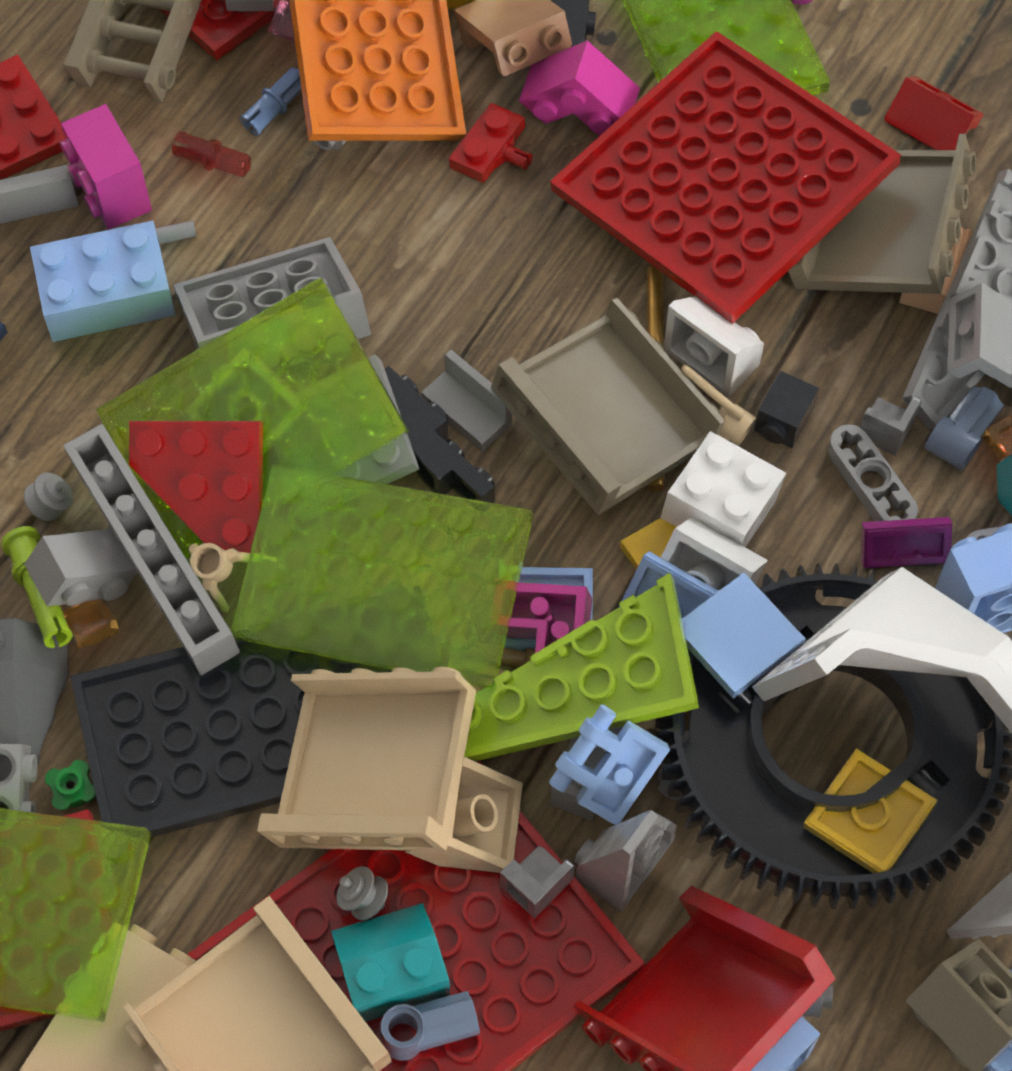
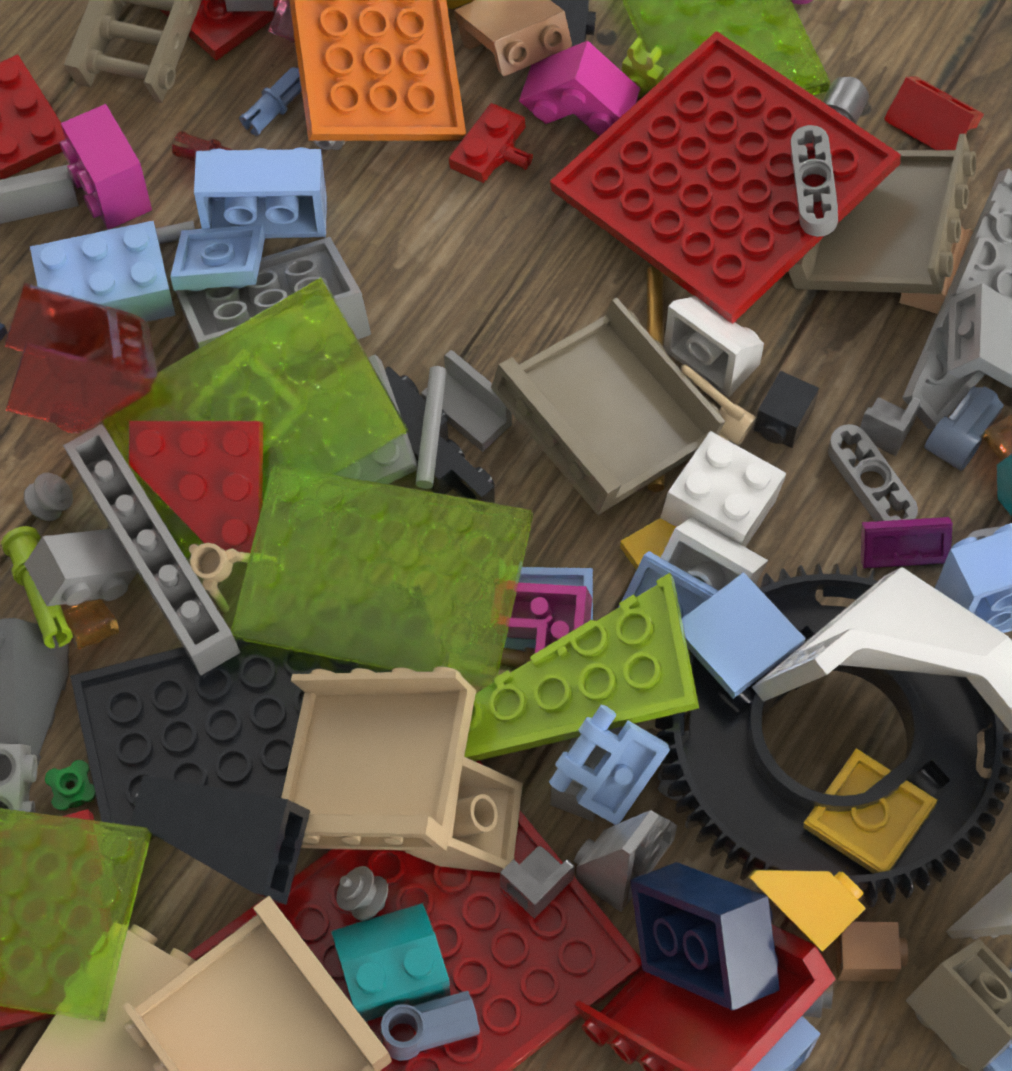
(77, 359): none -> clear red windscreen
(218, 257): none -> light blue plate
(231, 831): none -> black slope
(262, 187): none -> light blue brick
(431, 427): none -> light grey bar
(642, 67): none -> lime plate
(705, 935): none -> dark blue brick
(808, 195): none -> light grey beam
(813, 901): none -> yellow slope
(847, 97): none -> flat silver brick
(870, 952): none -> medium nougat brick

